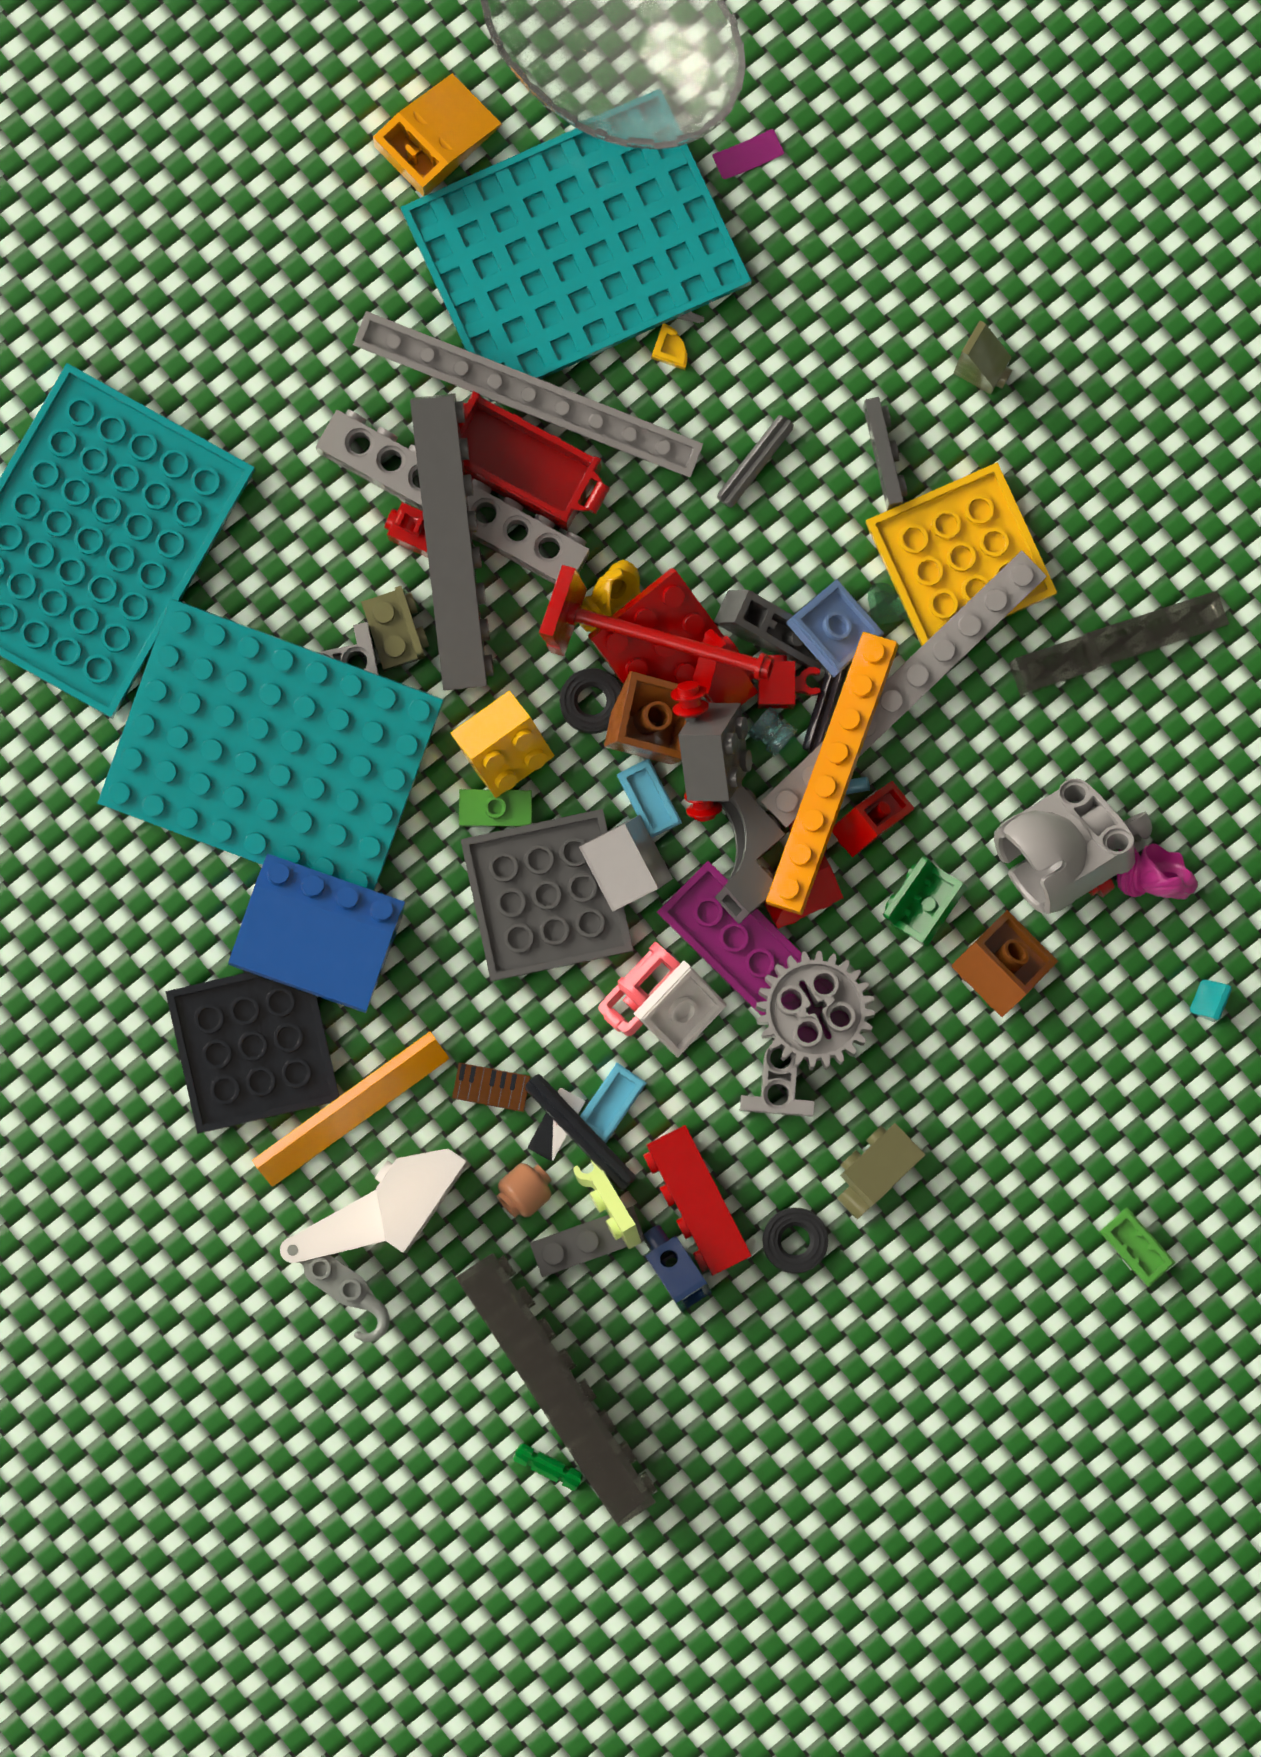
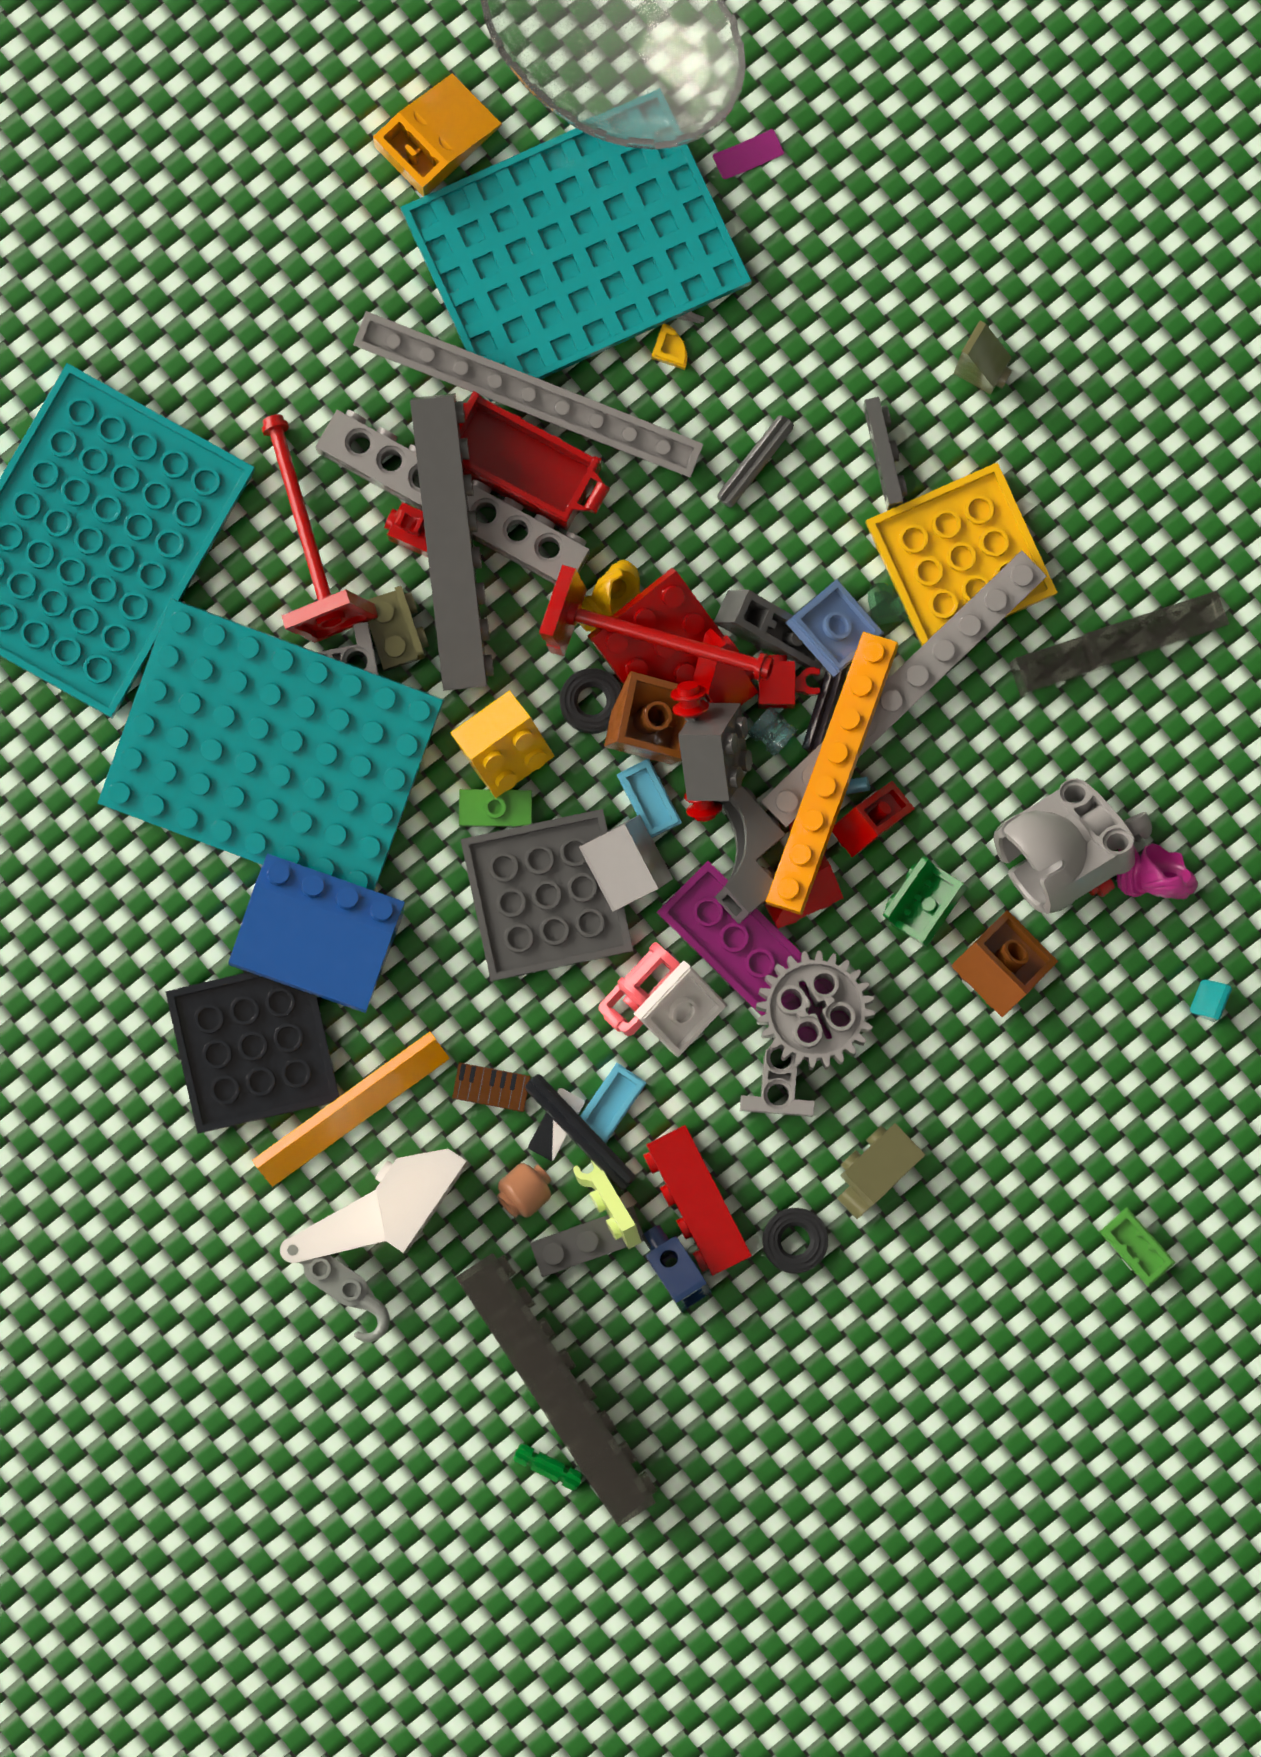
(331, 612): none -> red tile

